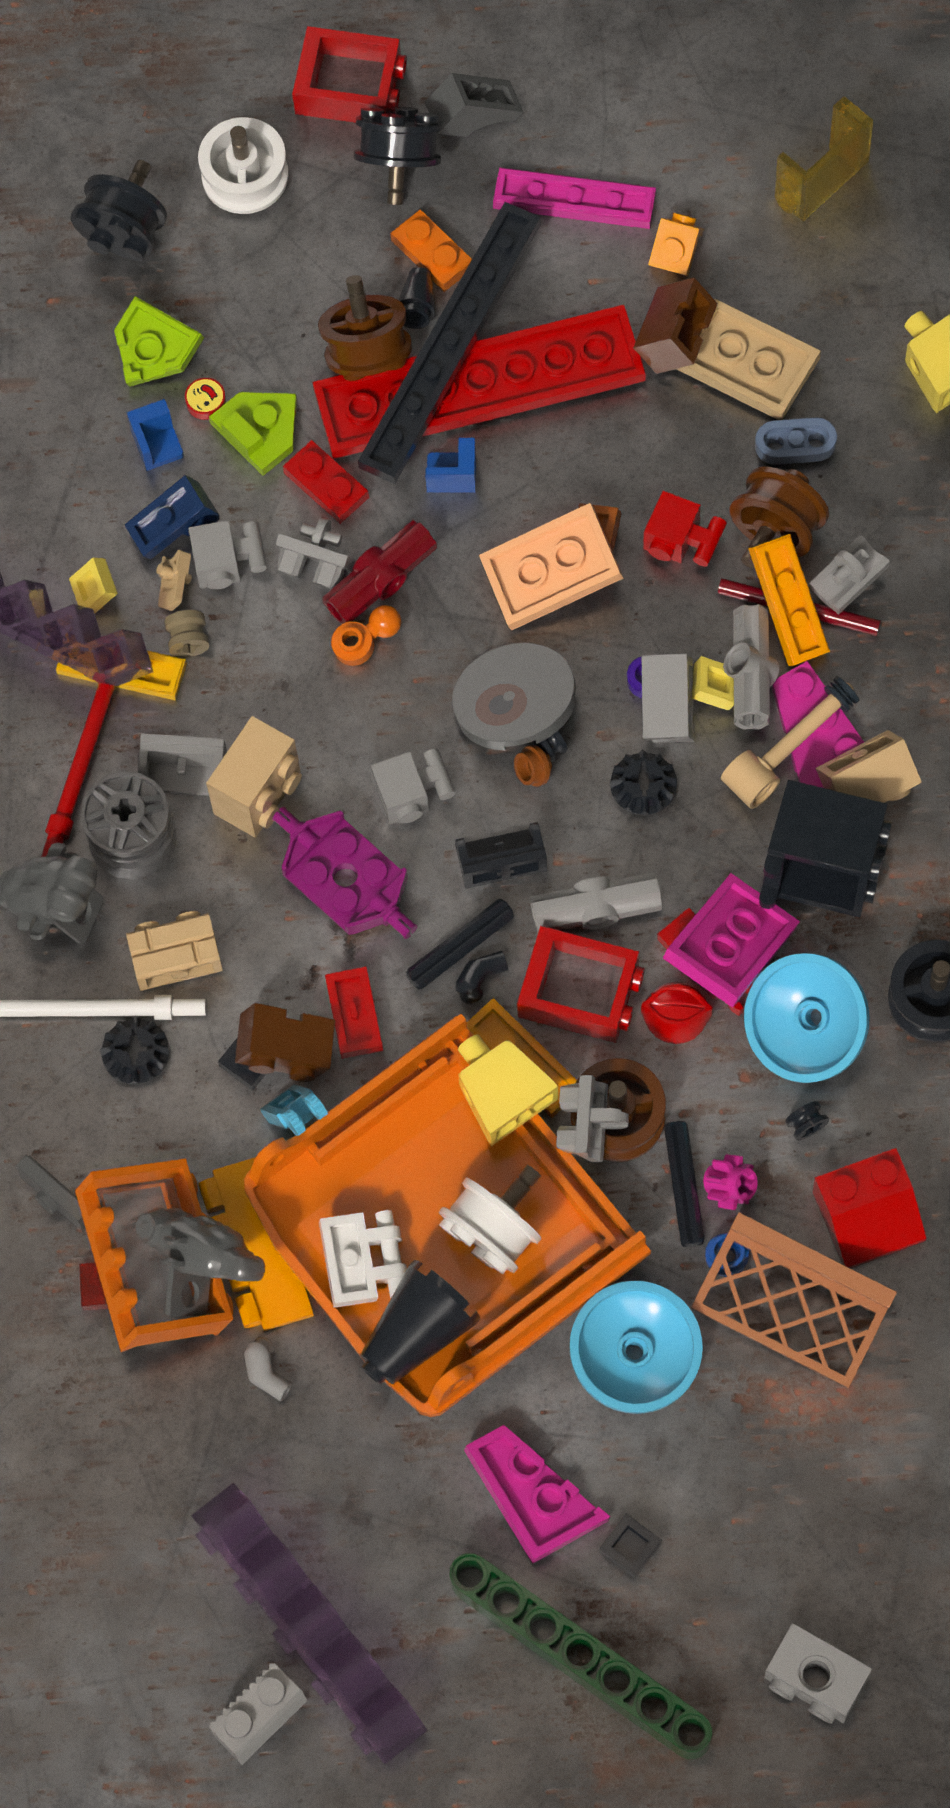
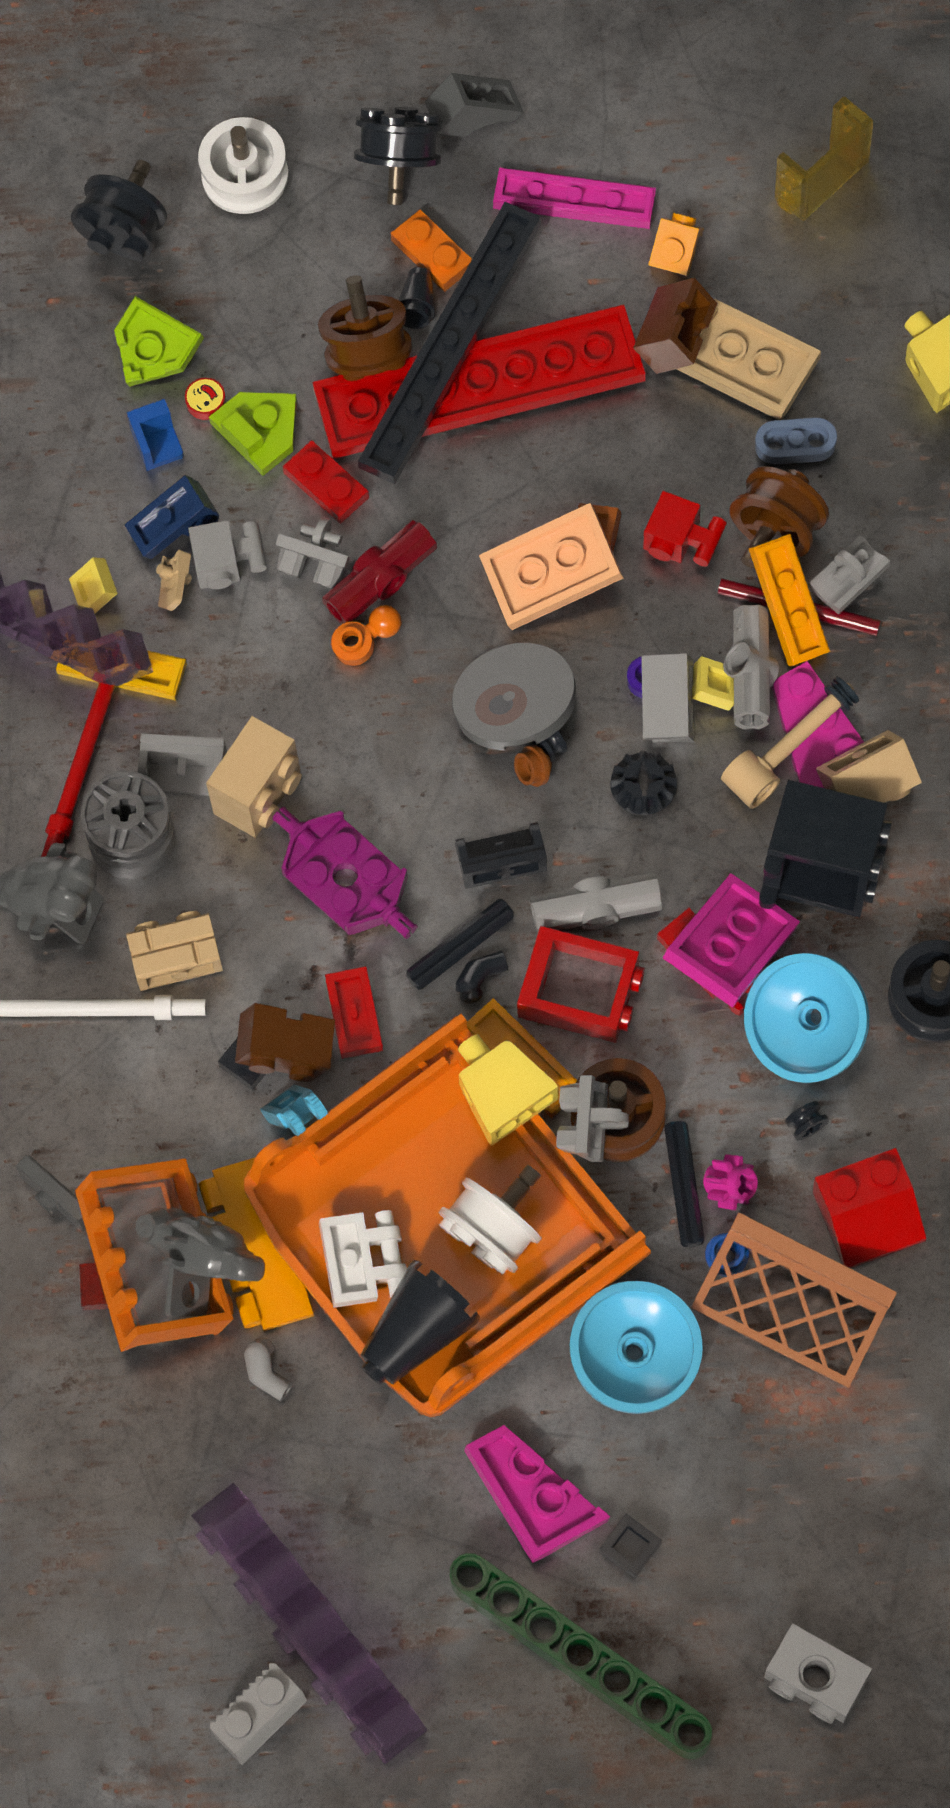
(149, 1062): black gear -> none
(186, 633): dark tan wheel -> none
(339, 105): red window -> none
(404, 787): light grey brick -> none
(452, 470): blue panel -> none
(676, 1012): red hat -> none

